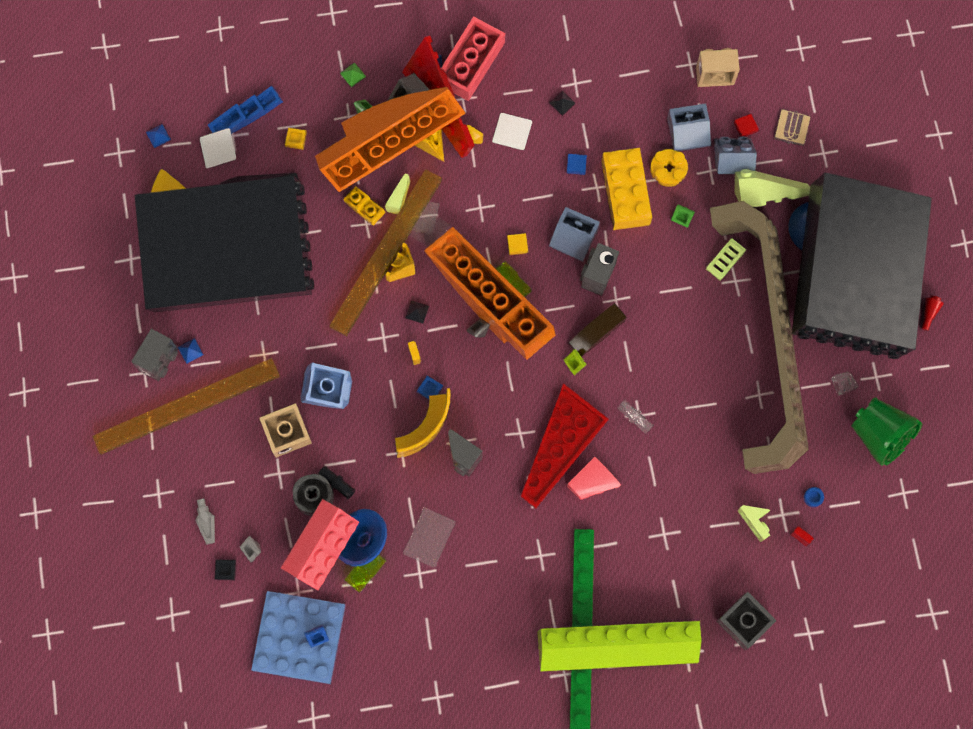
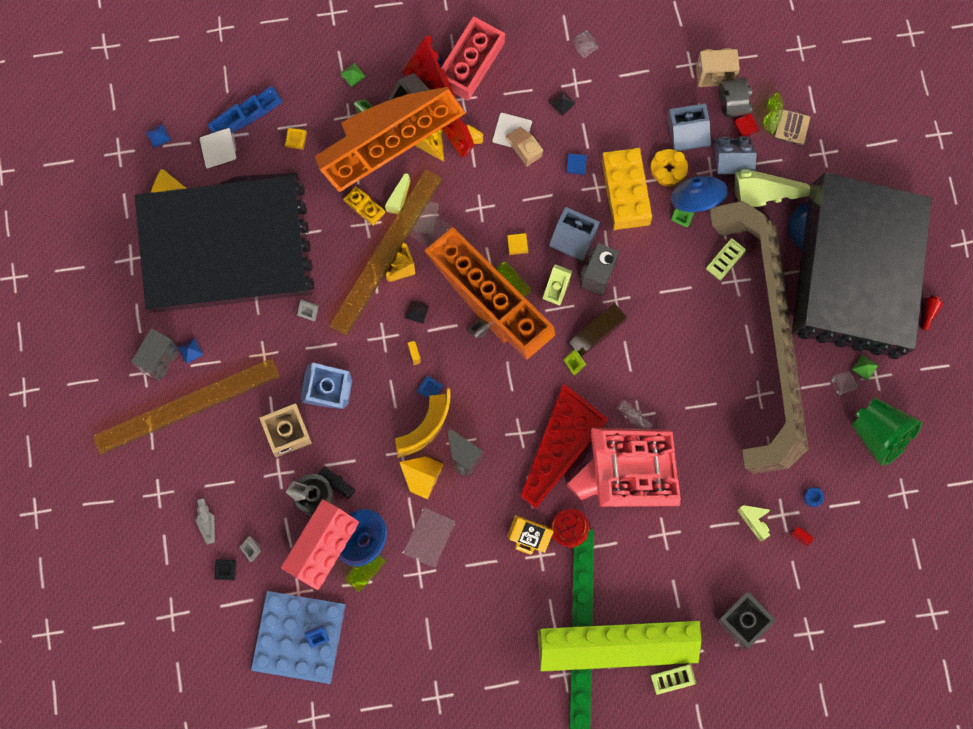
(298, 491): none -> light grey slope
(307, 310): none -> light grey slope
(421, 475): none -> yellow slope
(525, 146): none -> tan slope
(529, 534): none -> yellow piece
(557, 284): none -> yellowish green slope
(570, 528): none -> red tile
(585, 43): none -> clear slope
(633, 469): none -> coral piece
(690, 675): none -> yellowish green slope
(699, 194): none -> blue dish
(735, 97): none -> dark grey brick
(775, 107): none -> clear neon green slope
(864, 367): none -> bright green slope

